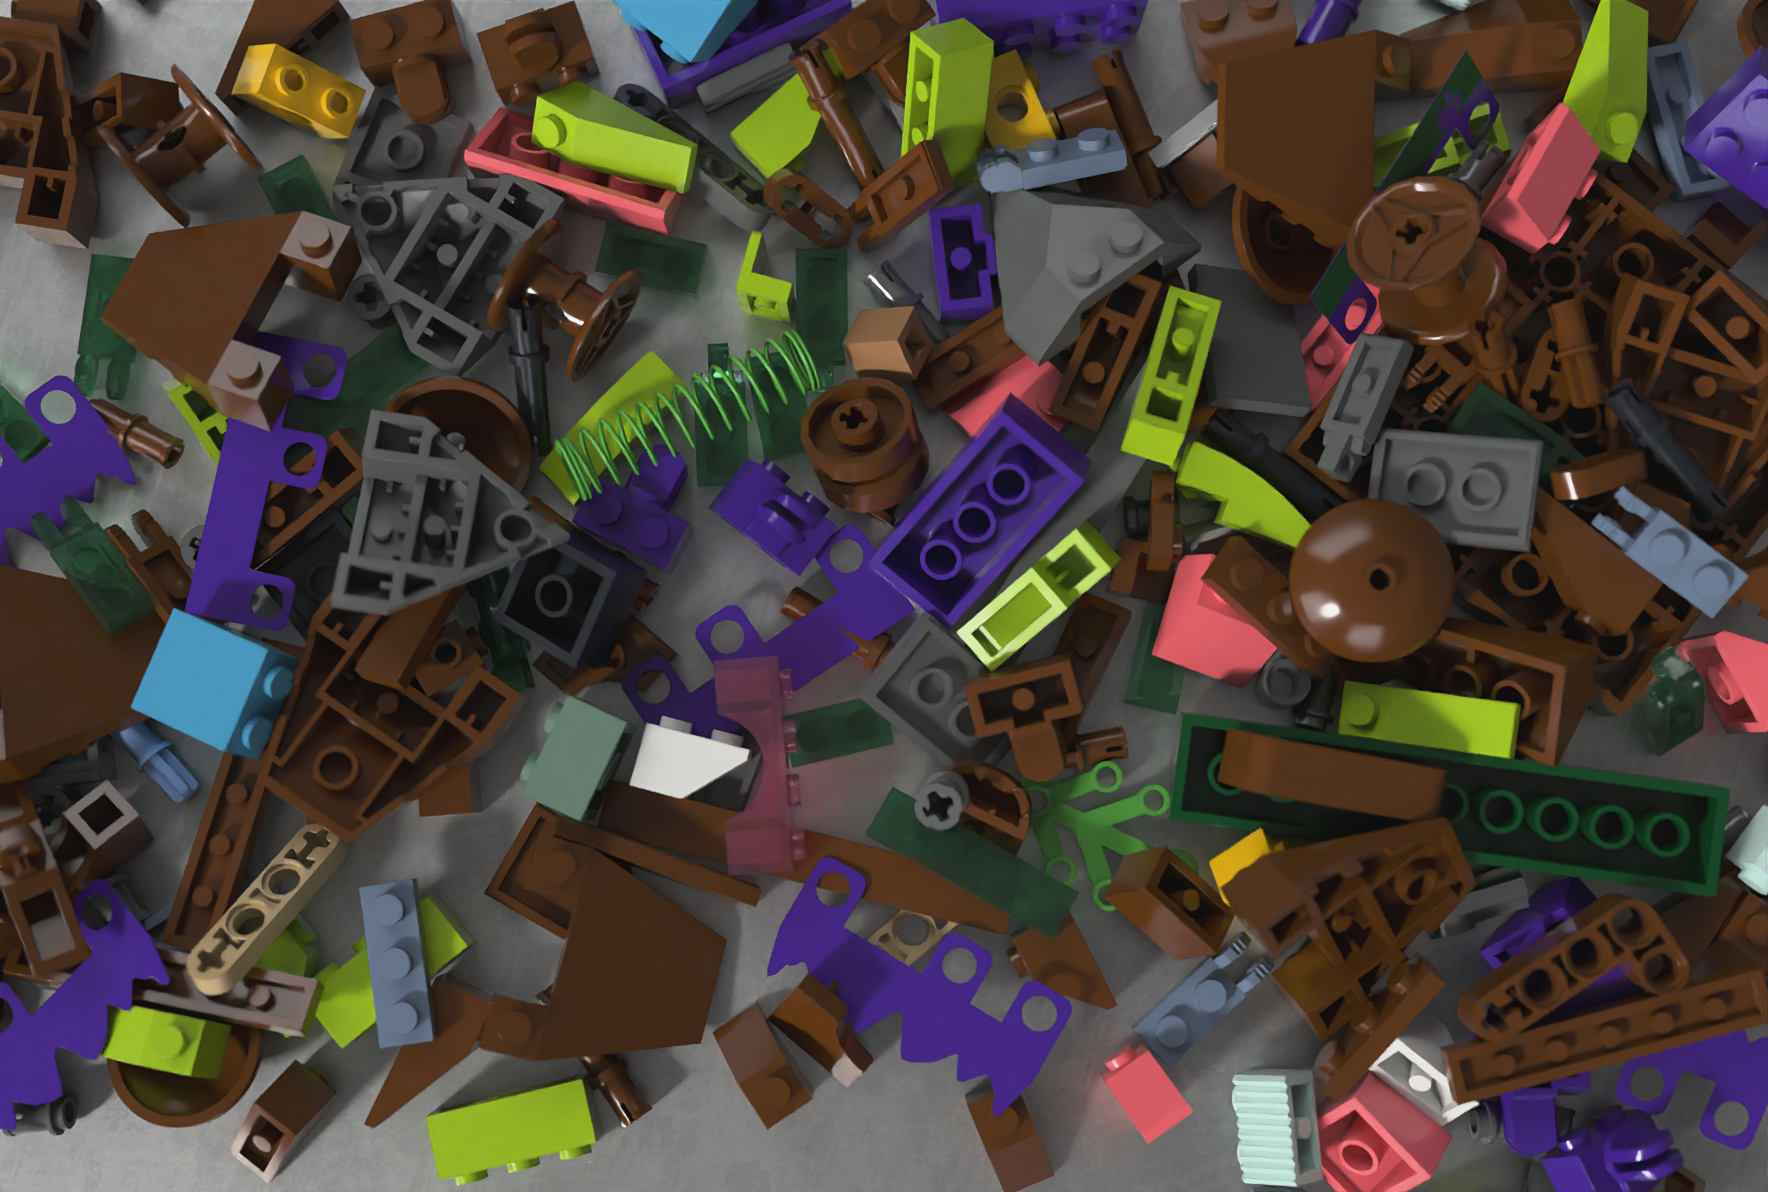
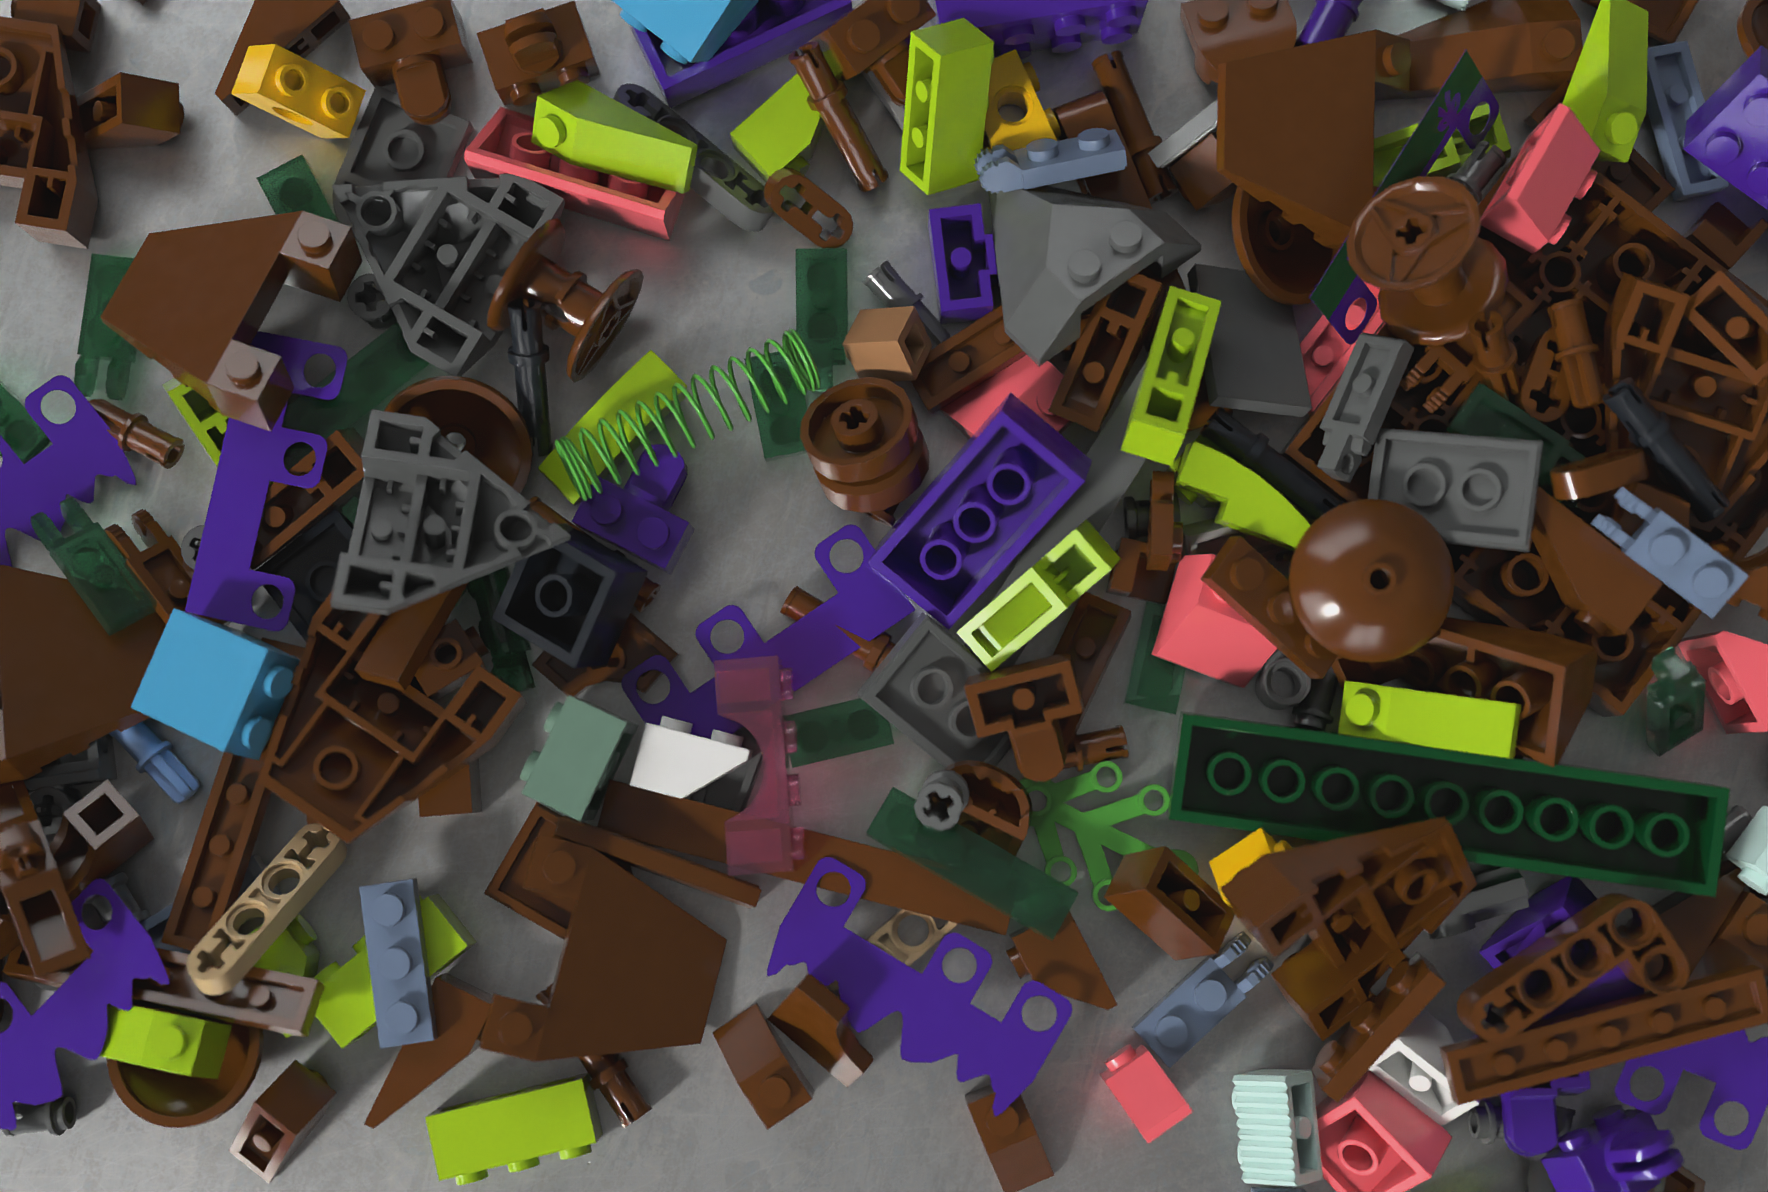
(165, 164): reddish brown piece -> none
(665, 261): clear green plate -> none
(721, 457): clear green hinge -> none
(746, 80): dark grey tile -> none
(763, 294): lime panel -> none
(773, 515): dark purple brick -> none
(902, 194): reddish brown hinge -> none
(1332, 776): reddish brown beam -> none

